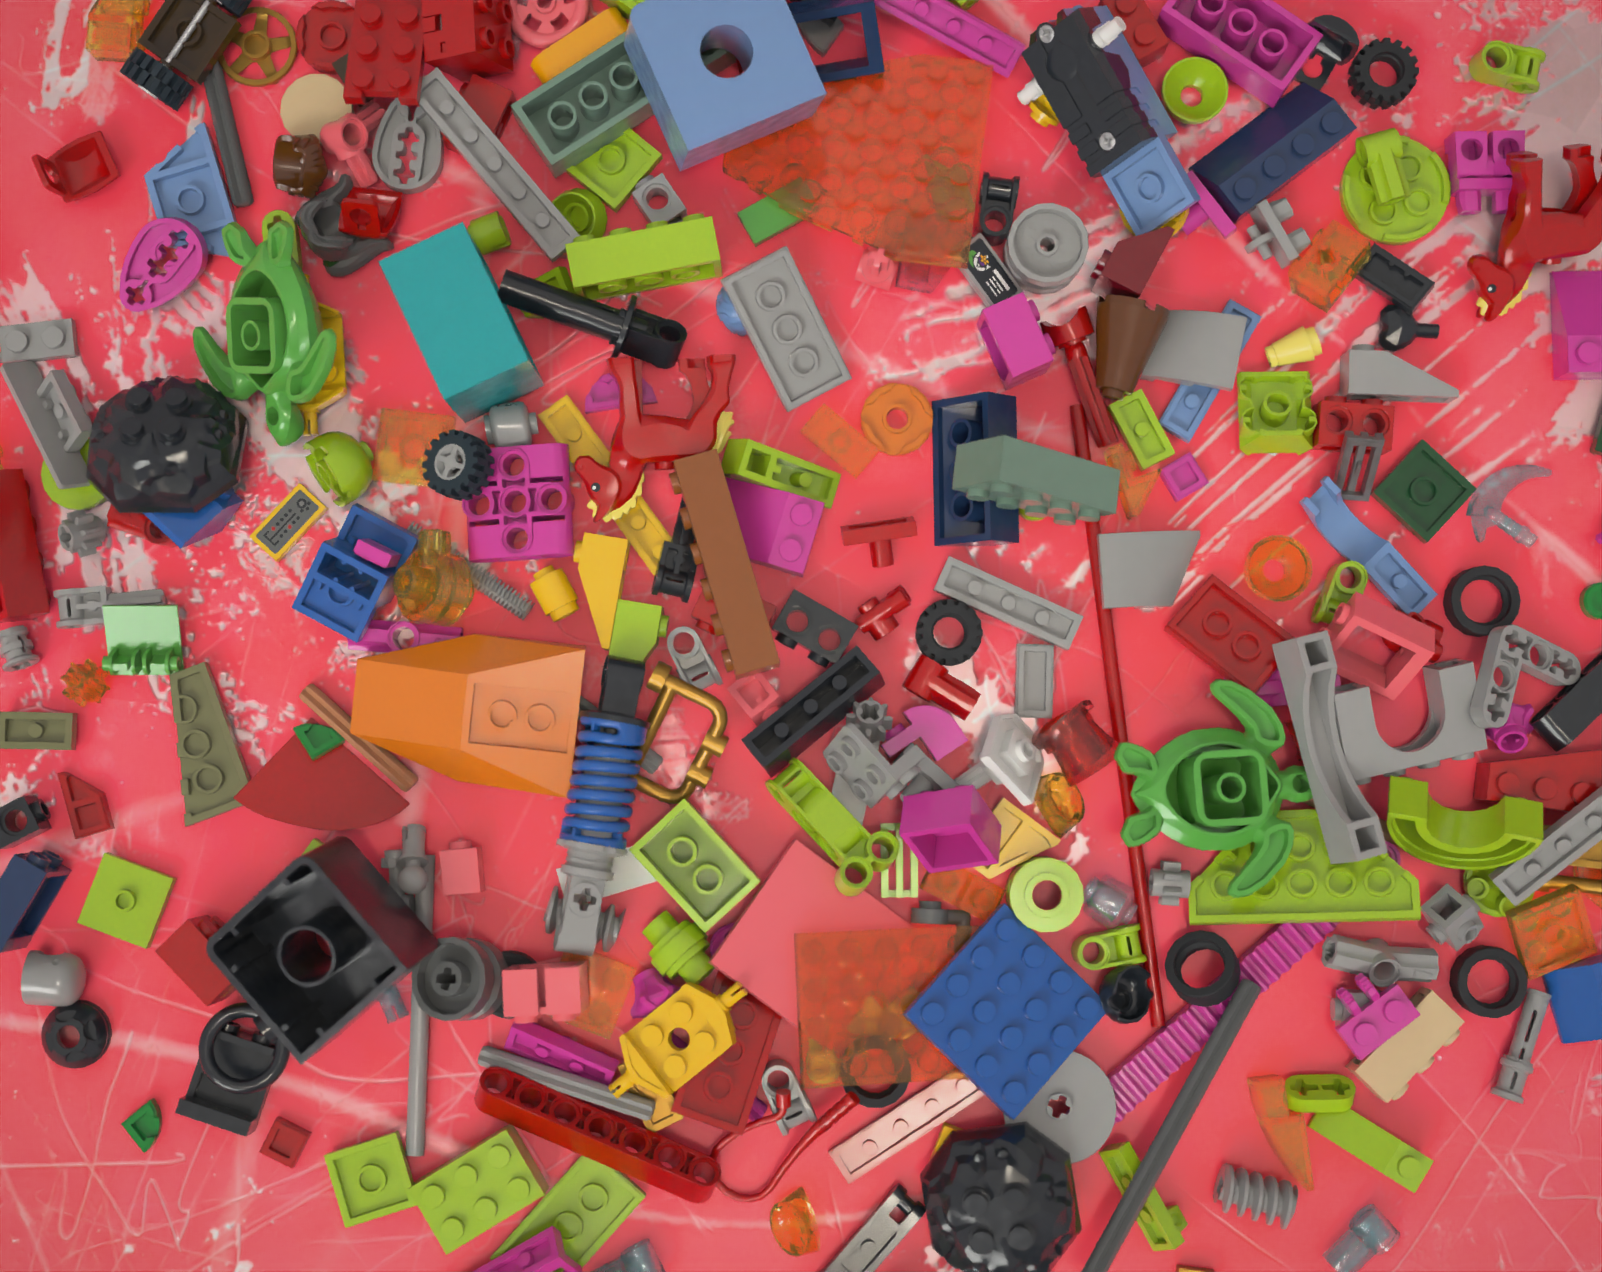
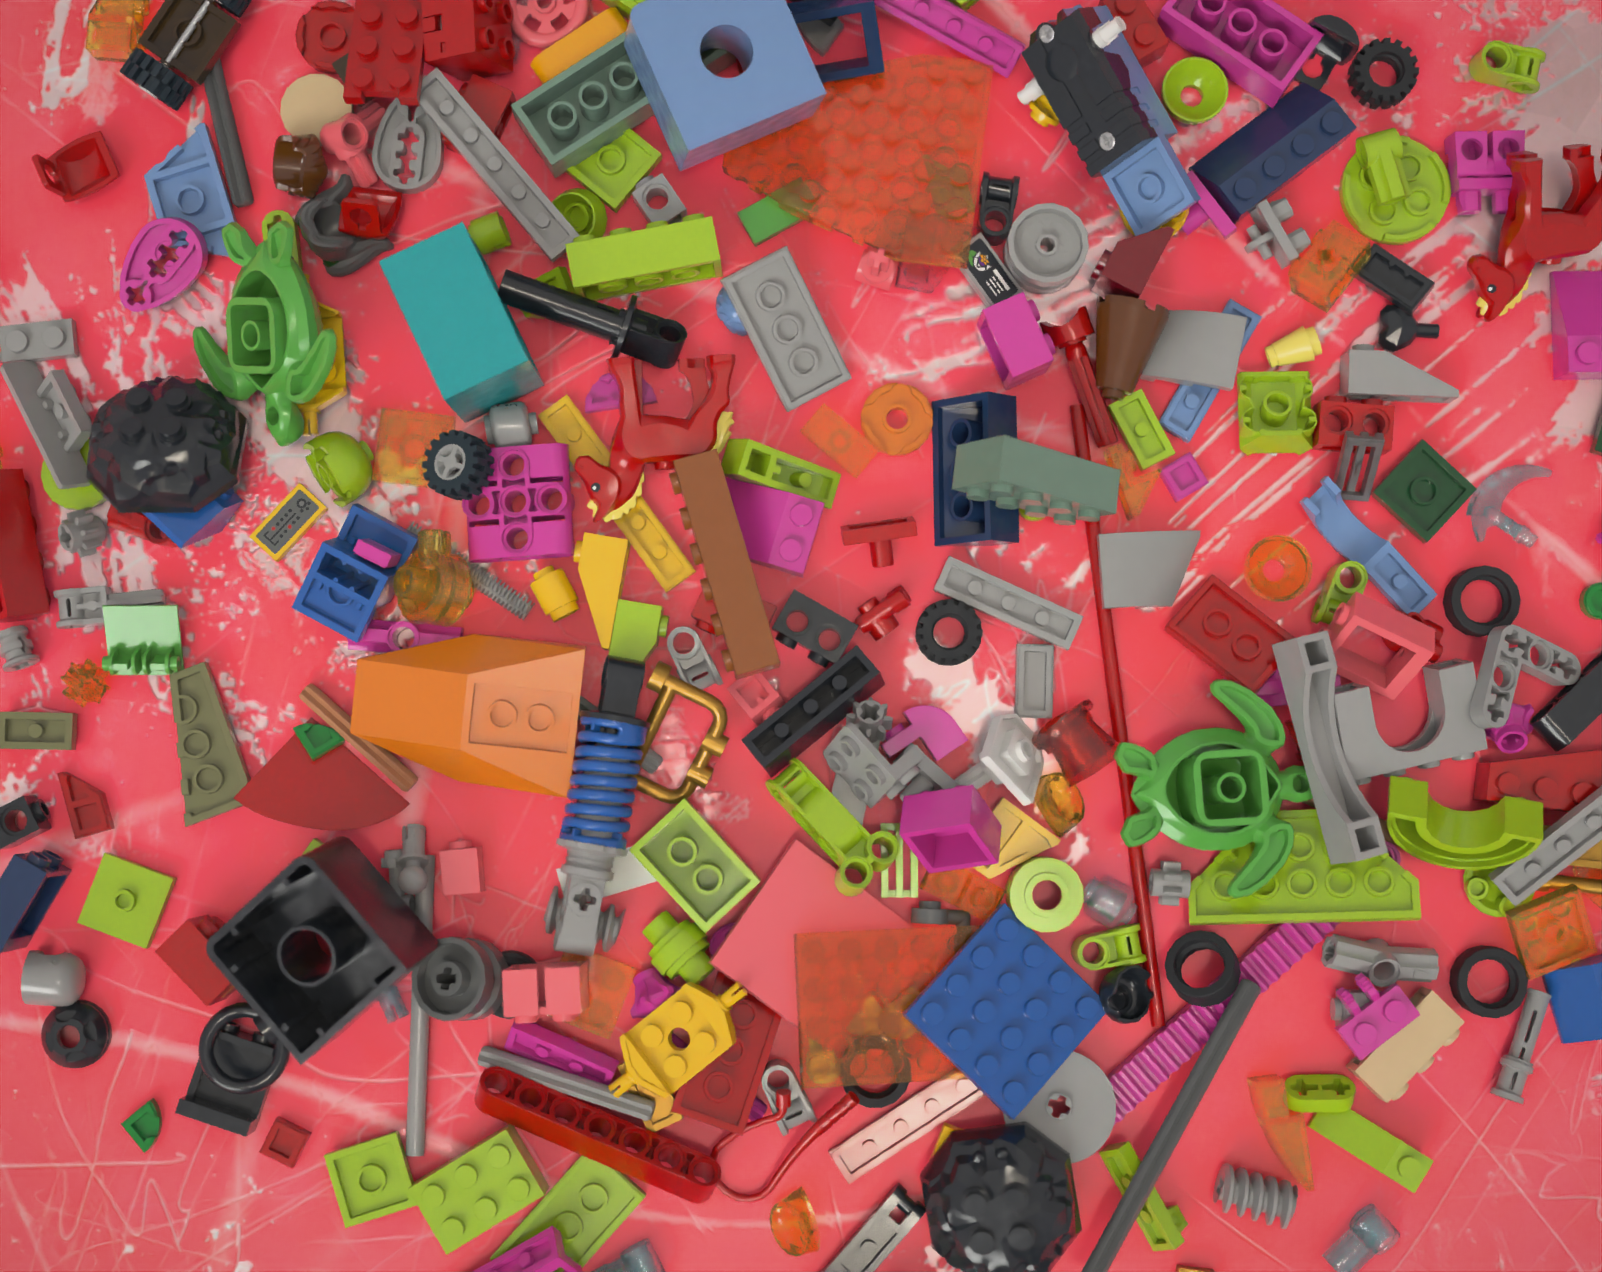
(258, 47): pearl gold wheel -> none
(675, 564): black connector -> none
(933, 683): red piece -> none
(1452, 917): light grey brick -> none

